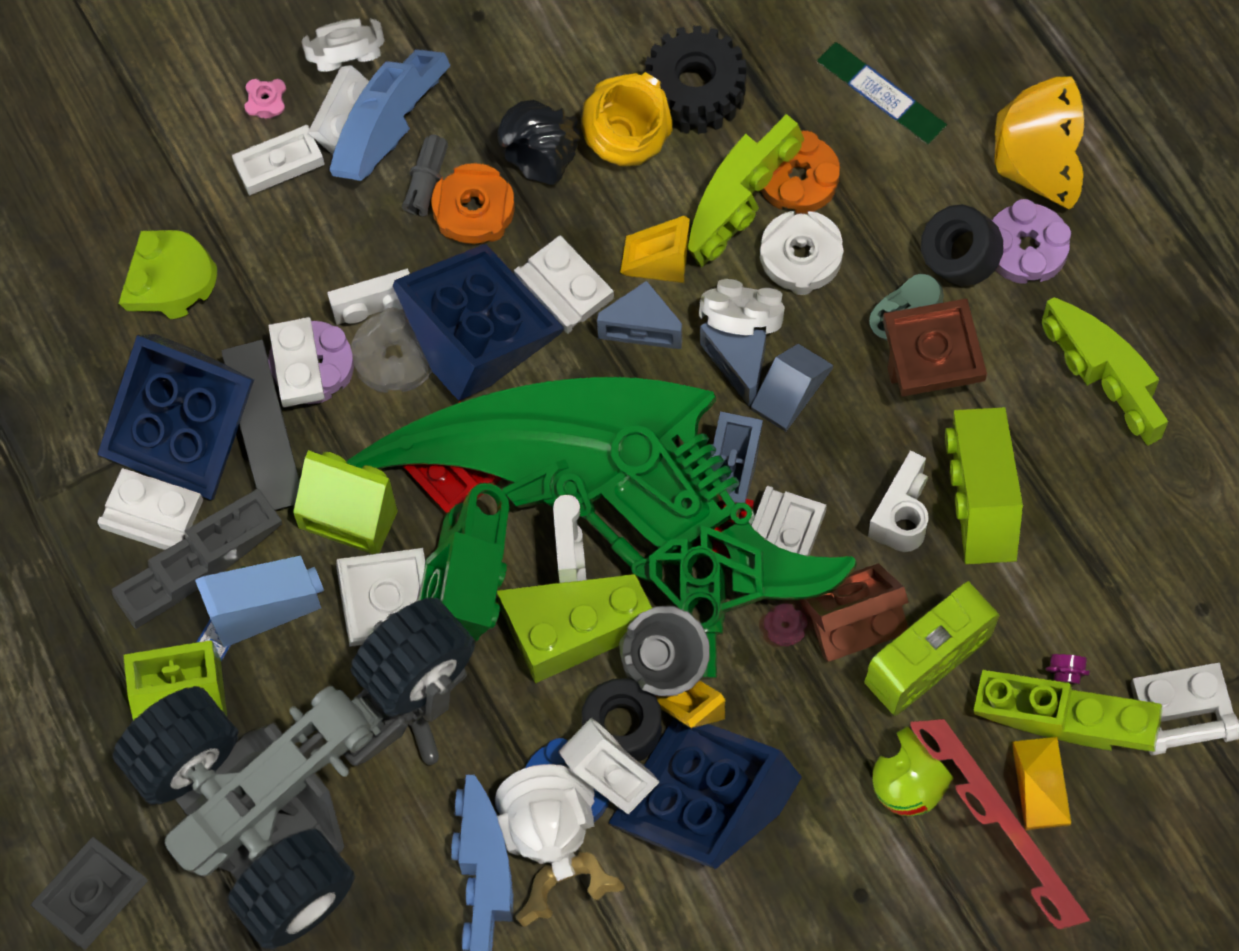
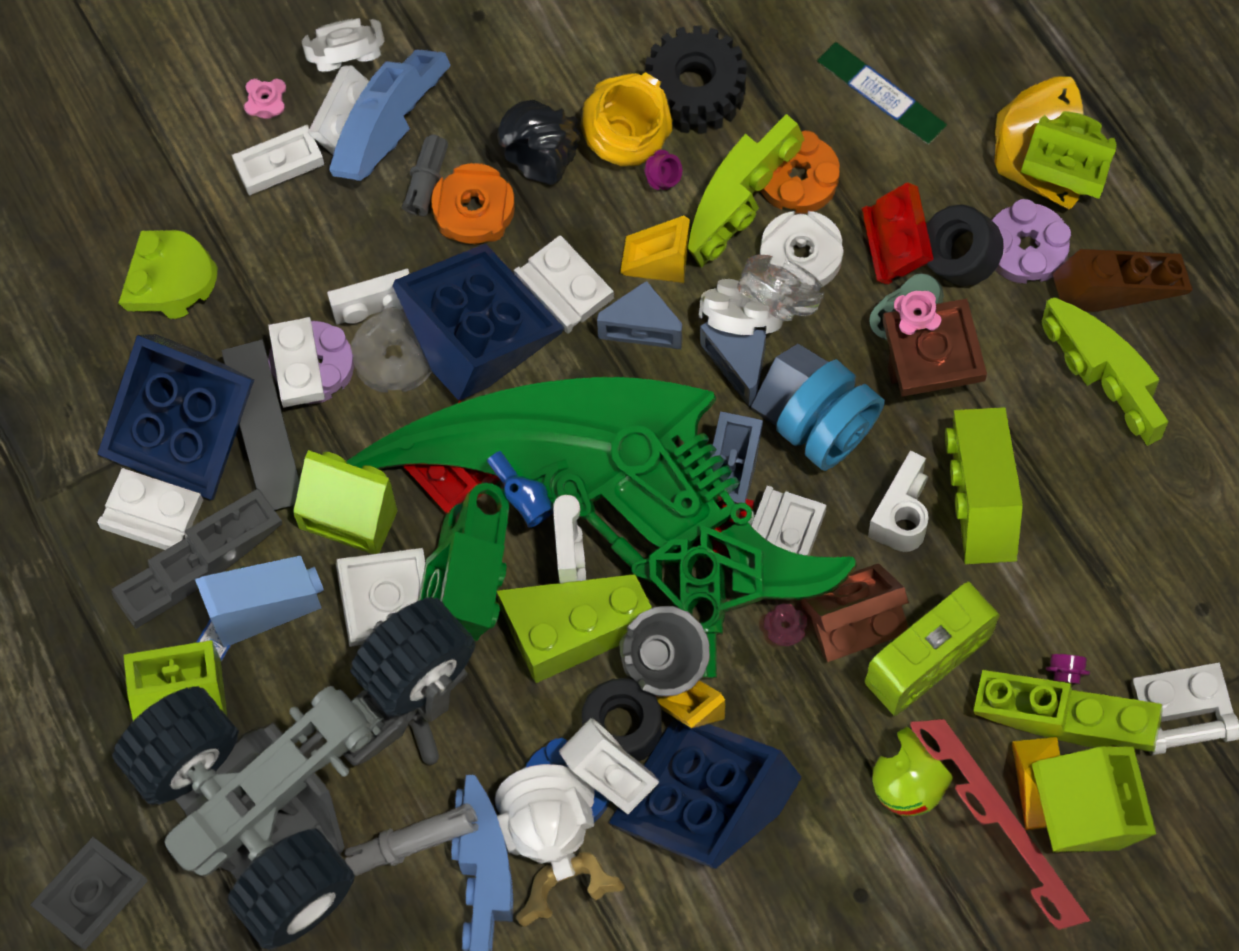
(395, 846): none -> light grey pin
(524, 494): none -> blue piece
(663, 170): none -> magenta plate
(783, 289): none -> clear plate
(830, 414): none -> dark azure wheel
(897, 233): none -> red plate
(914, 301): none -> bright pink plate
(1070, 153): none -> lime slope
(1094, 800): none -> lime slope
(1120, 278): none -> reddish brown slope

